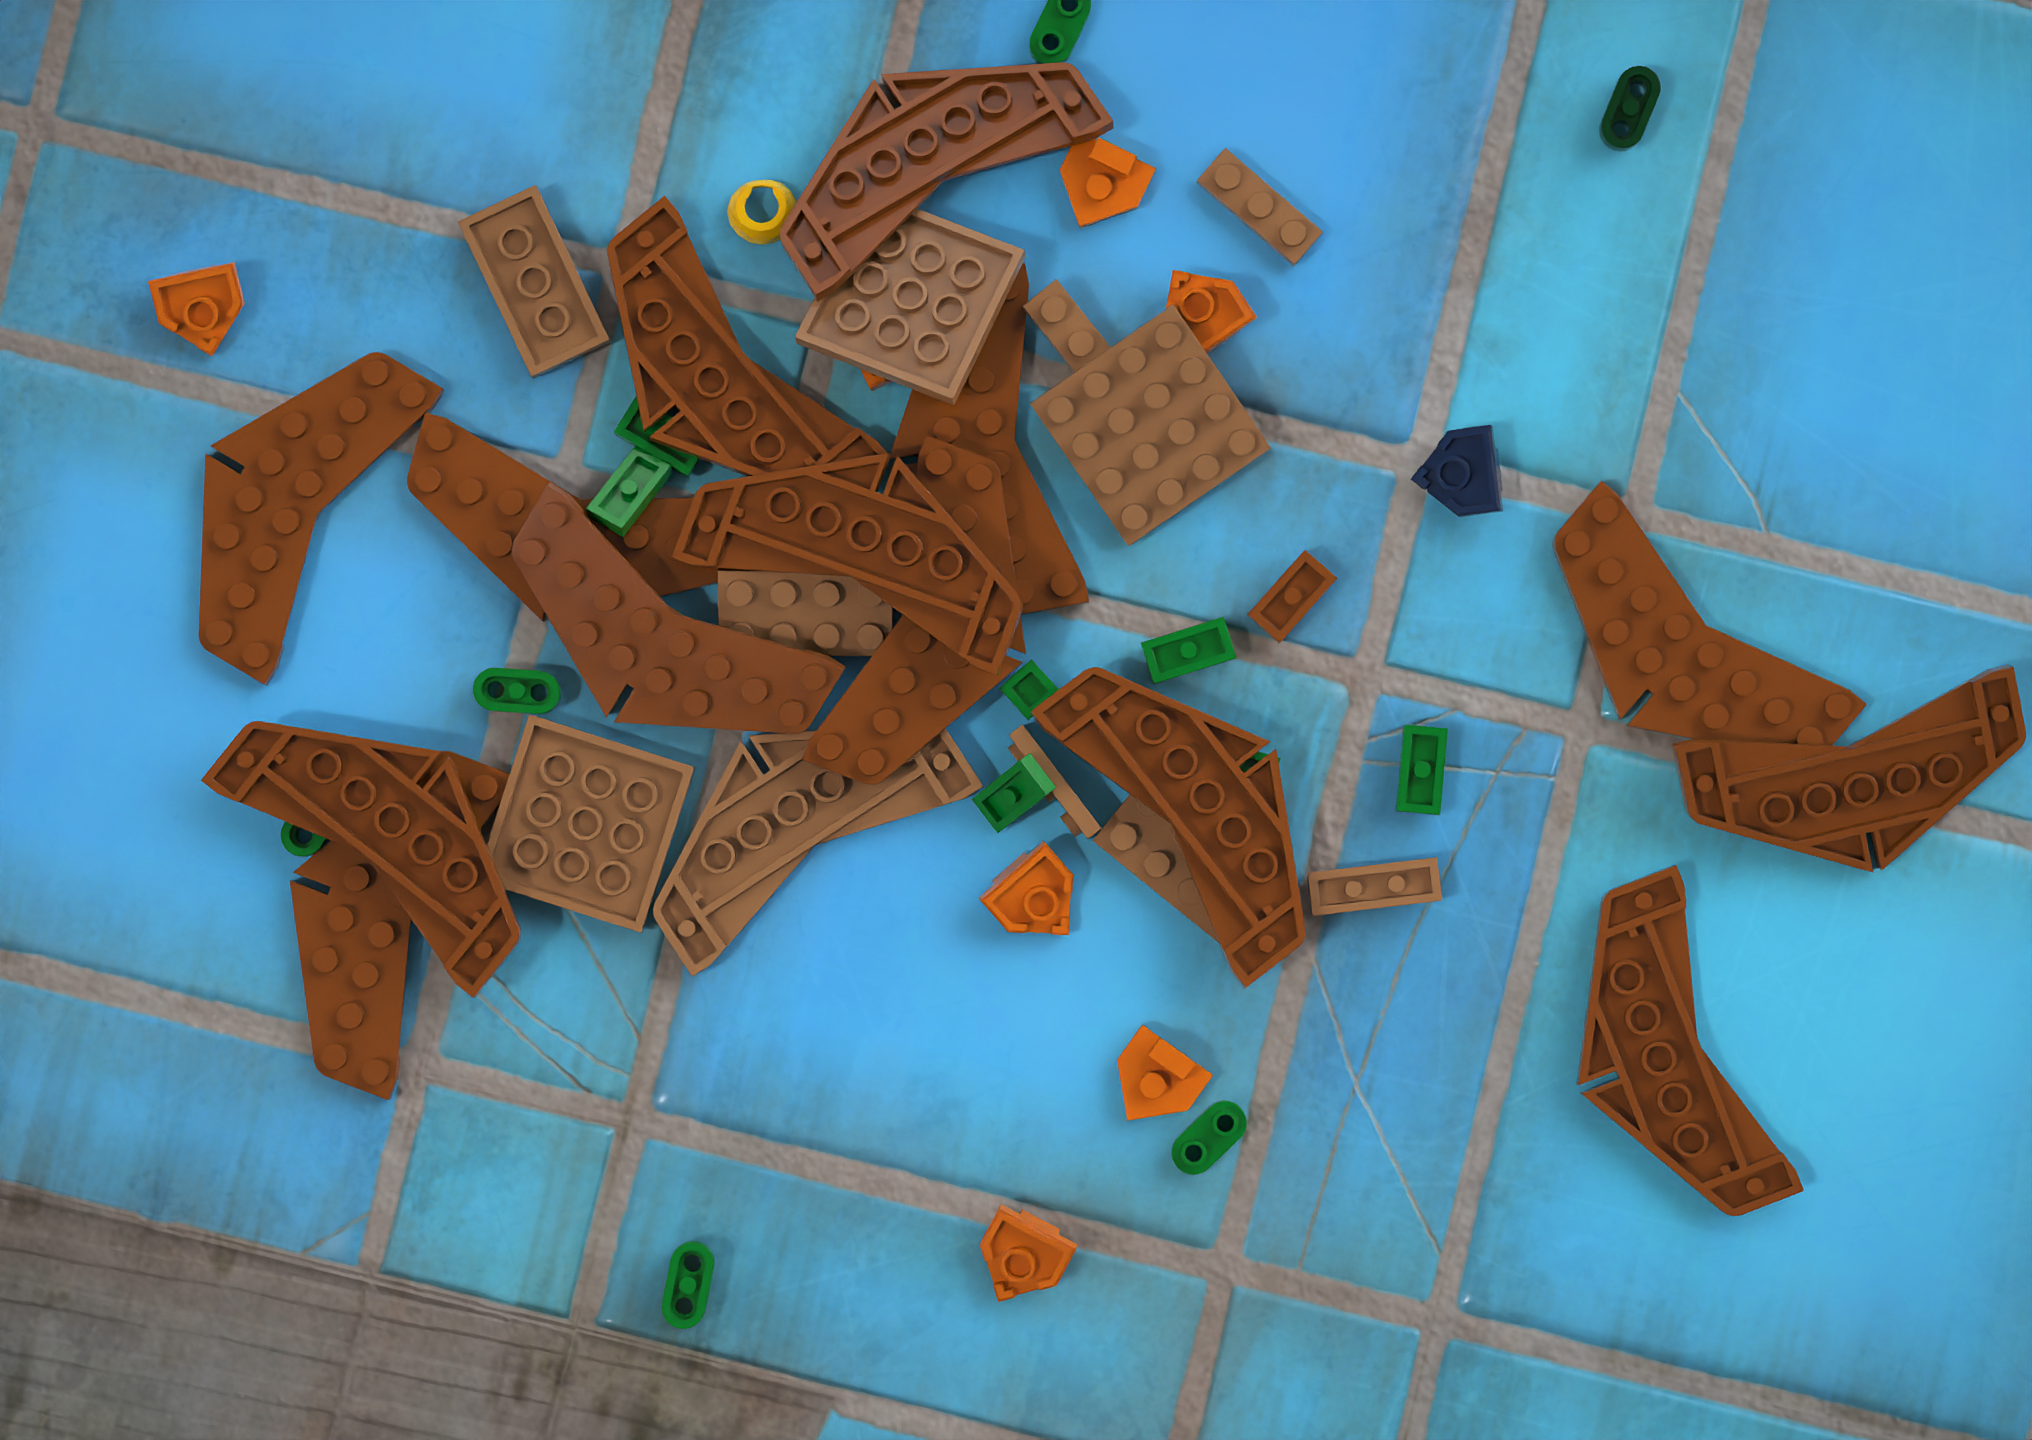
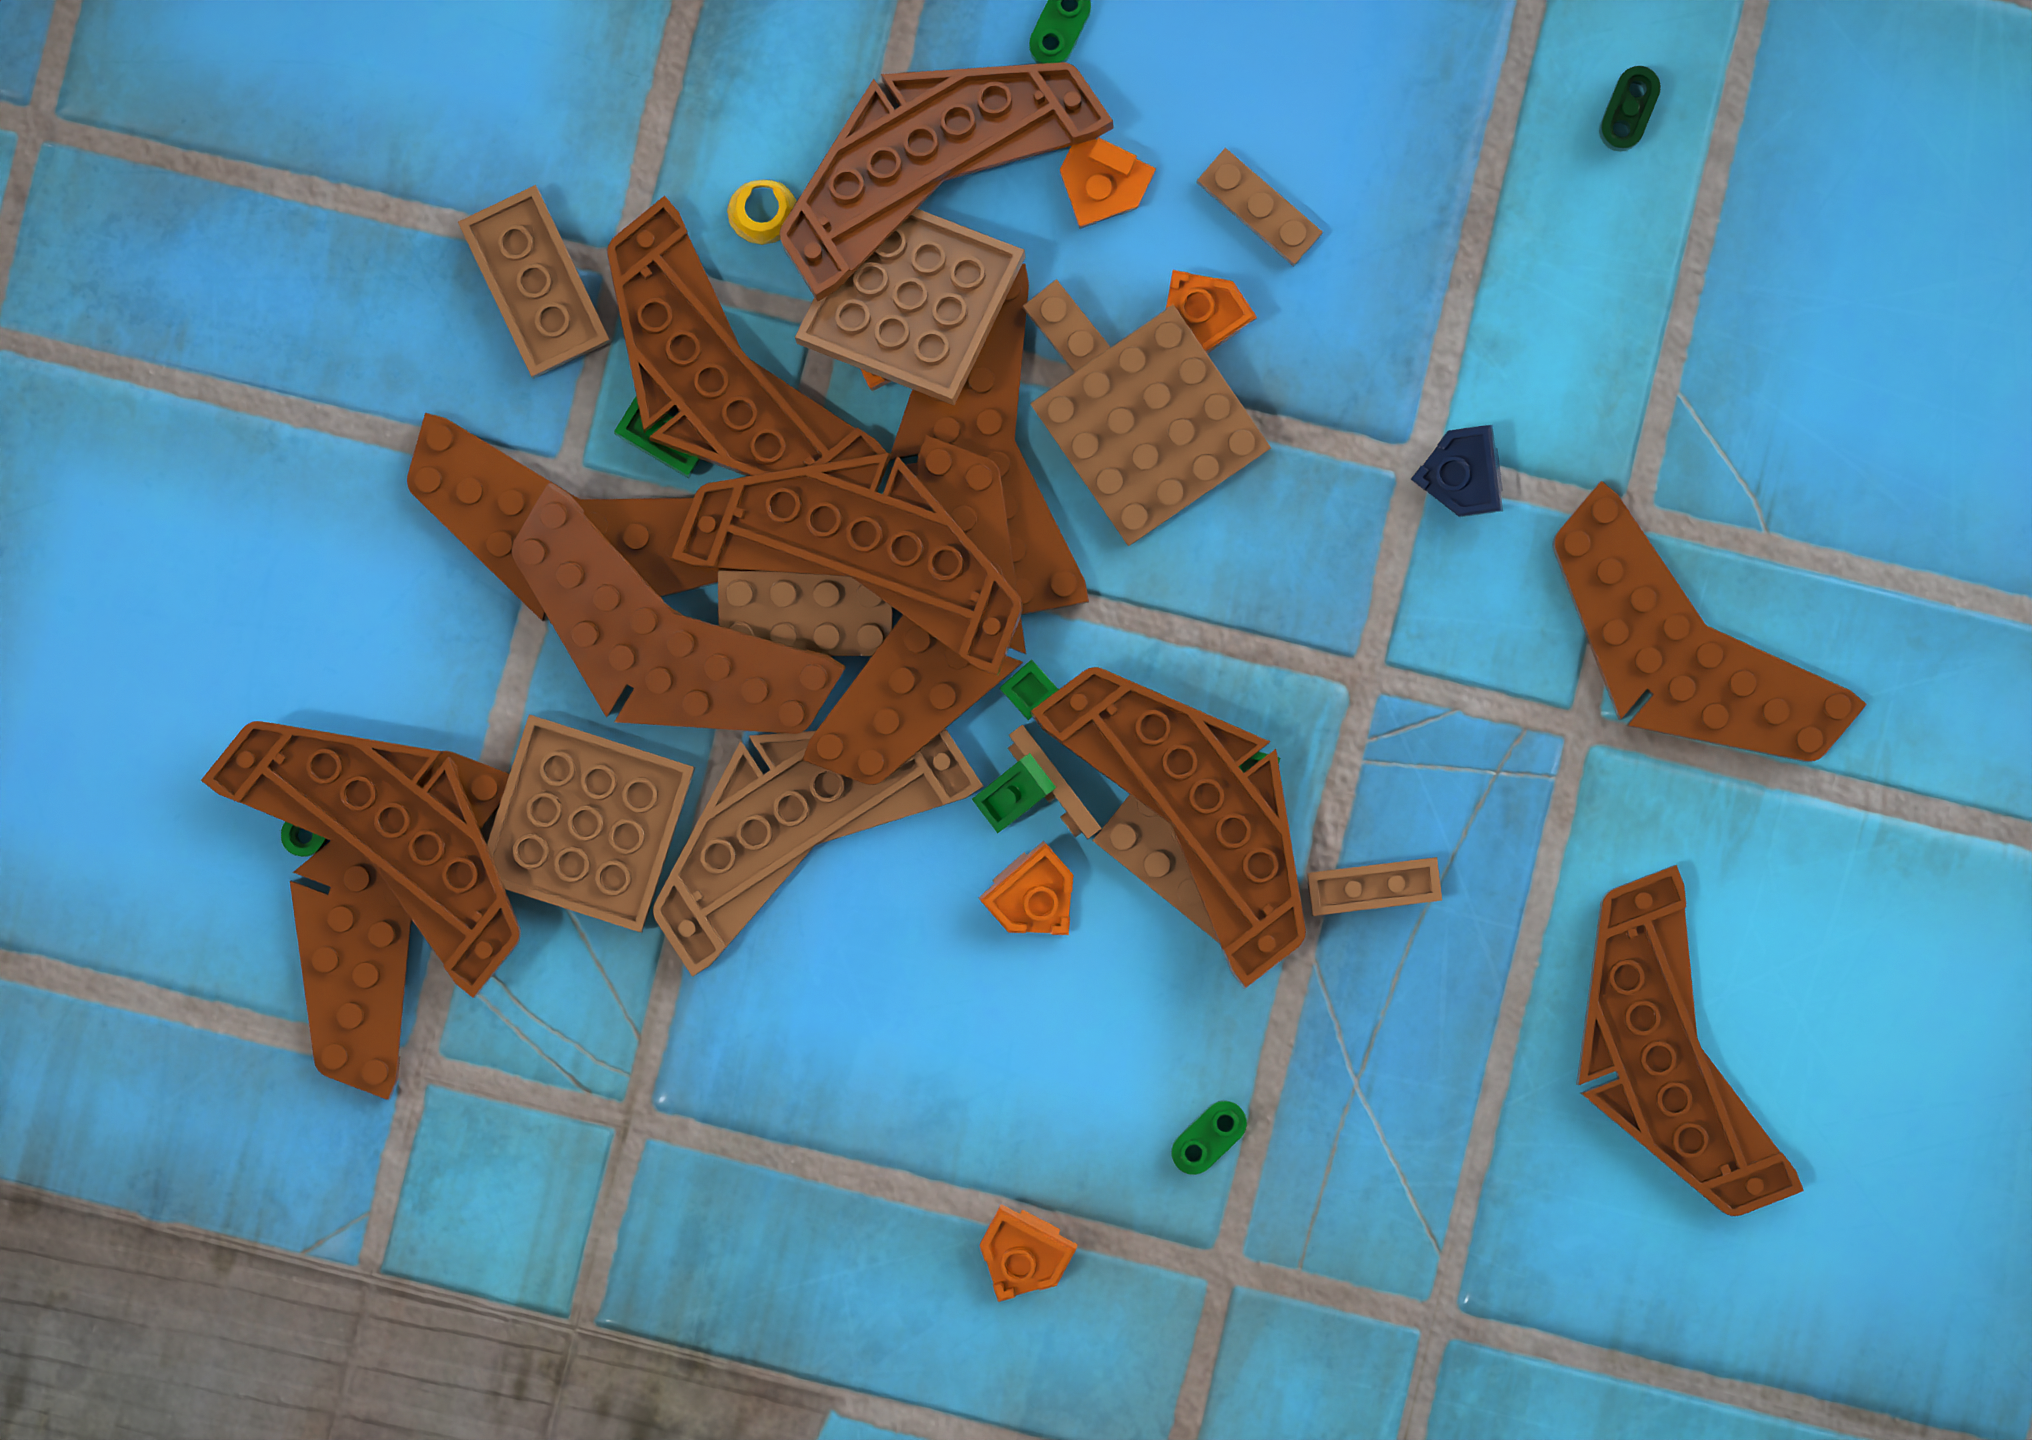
(199, 303): orange plate -> none
(293, 469): dark orange wing -> none
(517, 691): green plate -> none
(629, 491): green plate -> none
(689, 1284): green plate -> none
(1158, 1077): orange plate -> none
(1188, 650): green plate -> none
(1292, 596): dark orange plate -> none
(1421, 769): green plate -> none
(1884, 784): dark orange wing -> none

